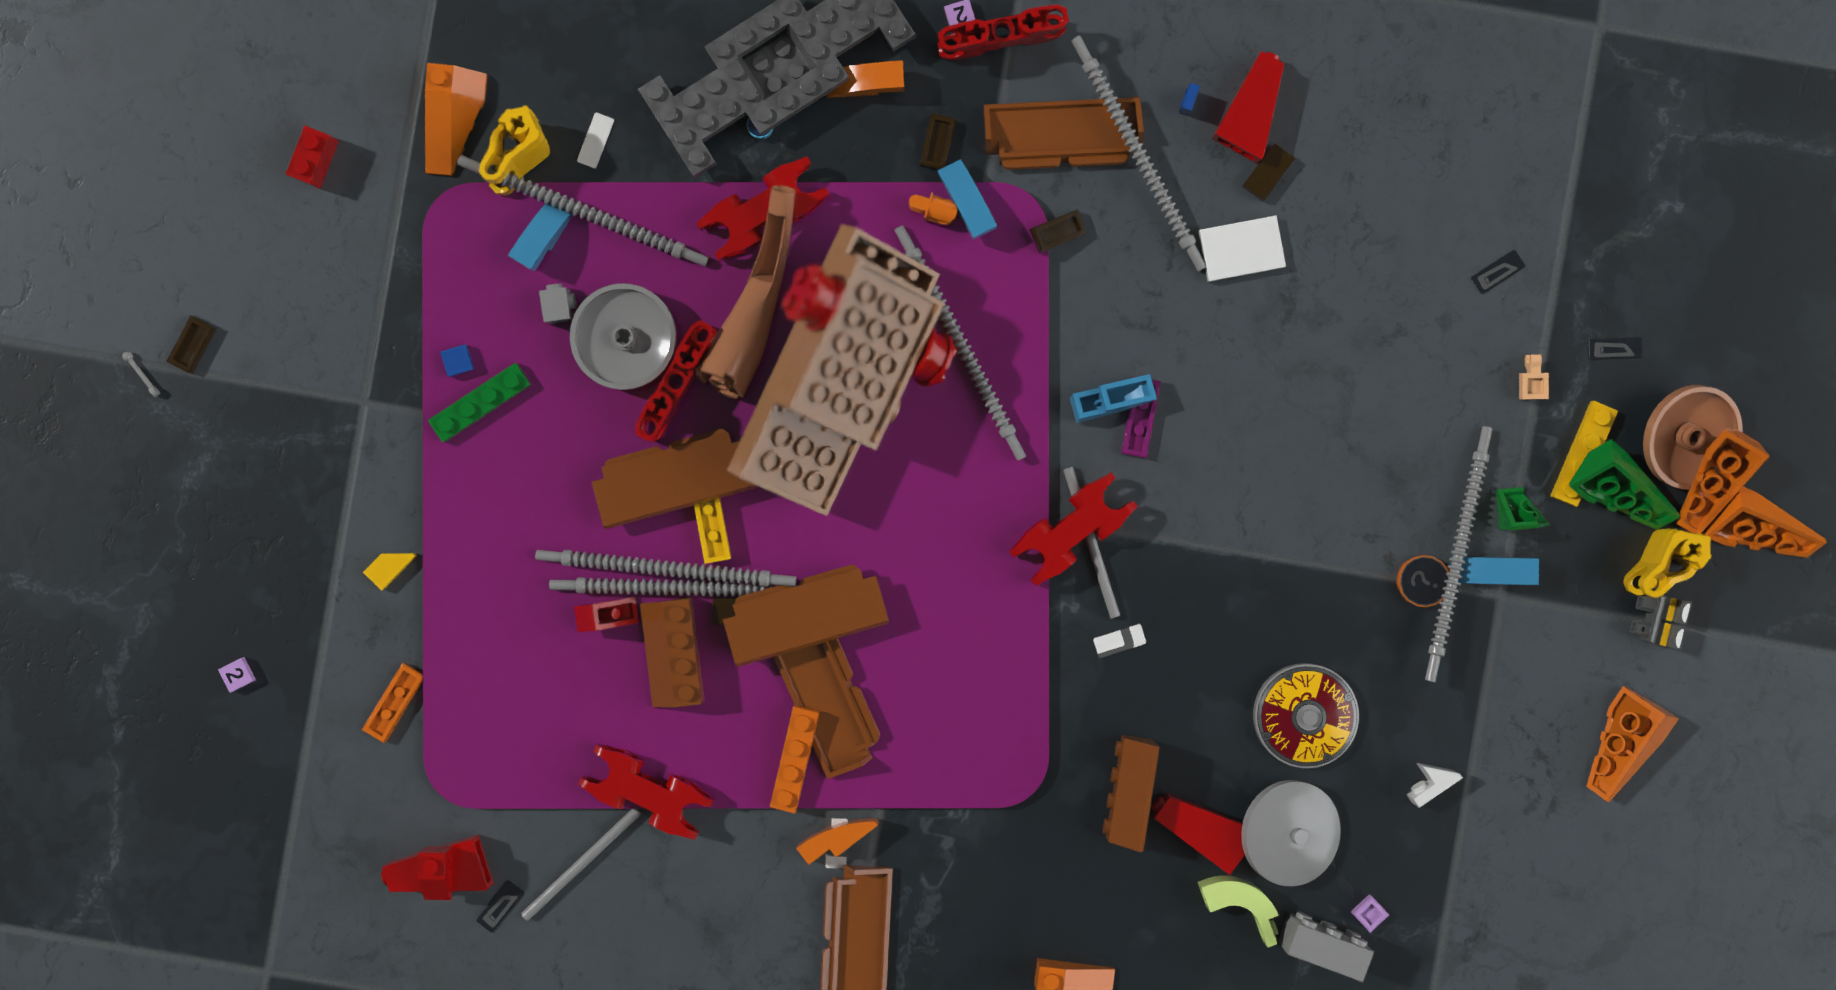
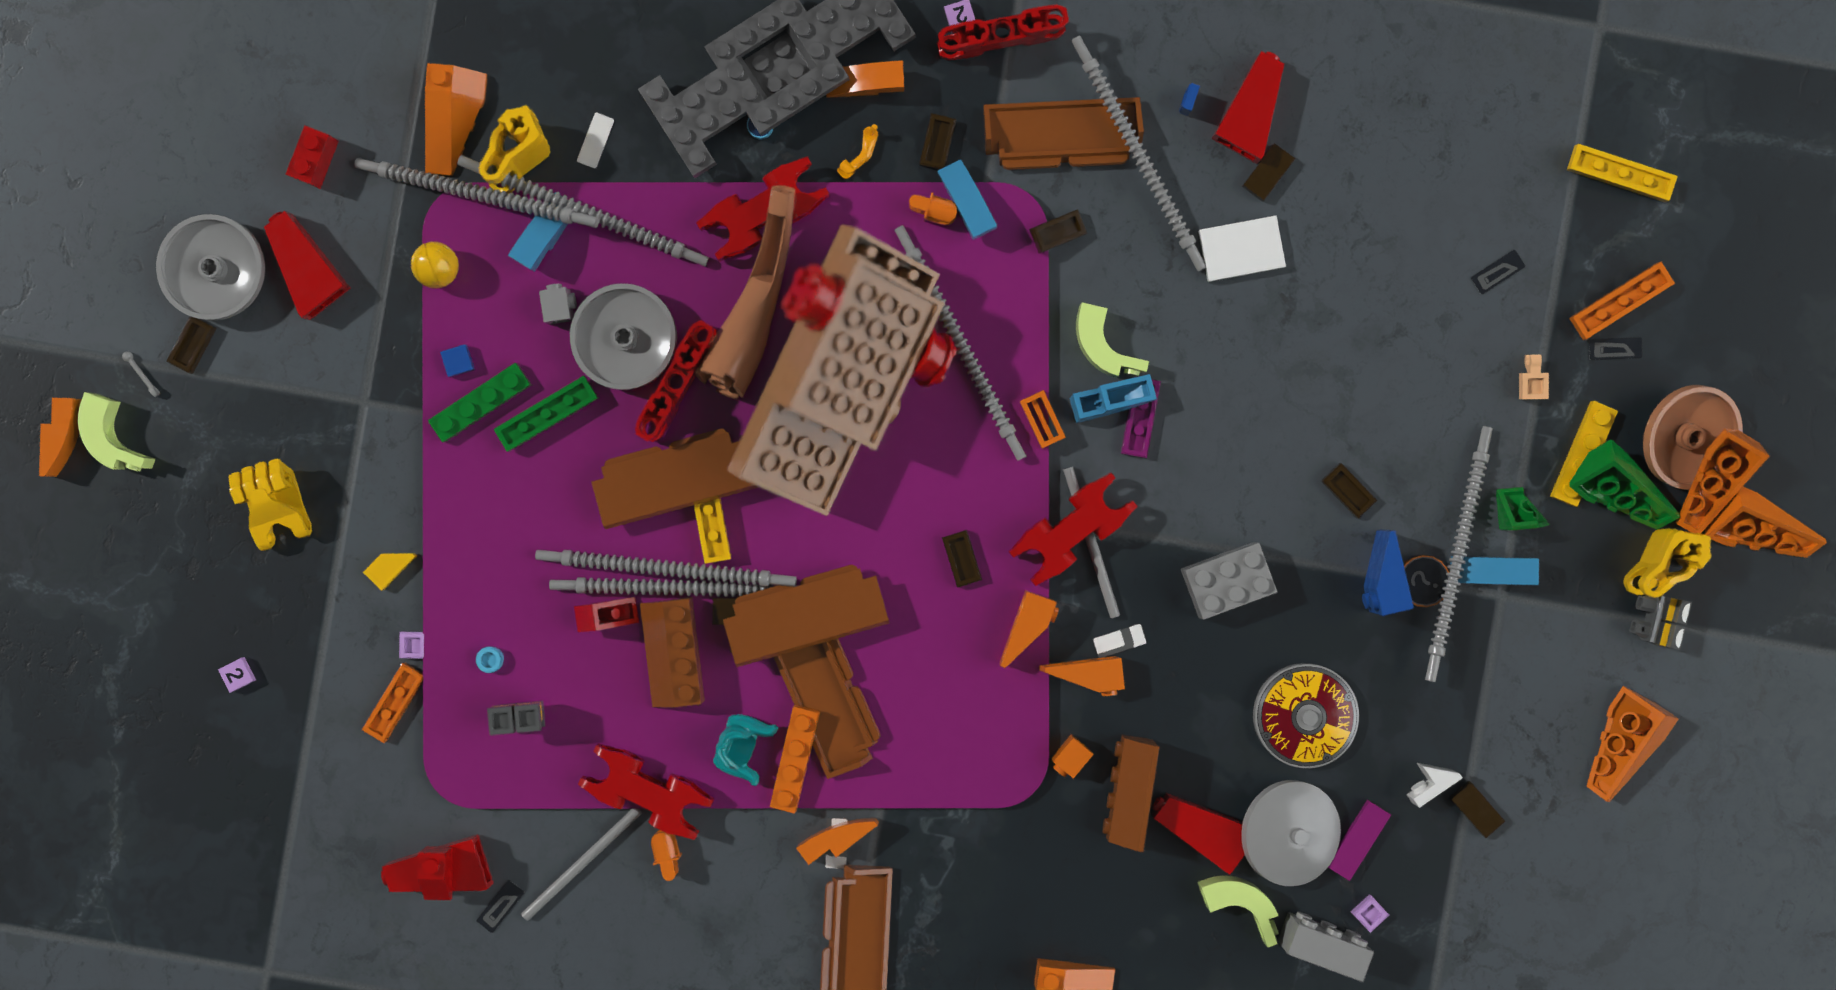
(59, 437): none -> orange slope
(97, 432): none -> yellowish green arch
(210, 267): none -> light grey dish
(271, 499): none -> yellow piece
(306, 269): none -> red slope
(411, 644): none -> lavender tile
(434, 264): none -> yellow piece
(488, 195): none -> light grey hose
(489, 659): none -> medium azure tile
(516, 717): none -> dark grey hips
(546, 413): none -> green plate
(666, 854): none -> orange arm
(737, 746): none -> teal hair
(870, 137): none -> light orange piece
(962, 558): none -> dark brown tile
(1031, 620): none -> orange slope
(1032, 399): none -> orange tile
(1071, 757): none -> orange brick
(1095, 348): none -> yellowish green arch
(1097, 674): none -> orange slope
(1229, 580): none -> light grey brick
(1348, 490): none -> dark brown tile
(1359, 839): none -> magenta tile
(1386, 579): none -> blue slope
(1477, 809): none -> dark brown tile
(1622, 173): none -> yellow plate
(1622, 300): none -> orange plate

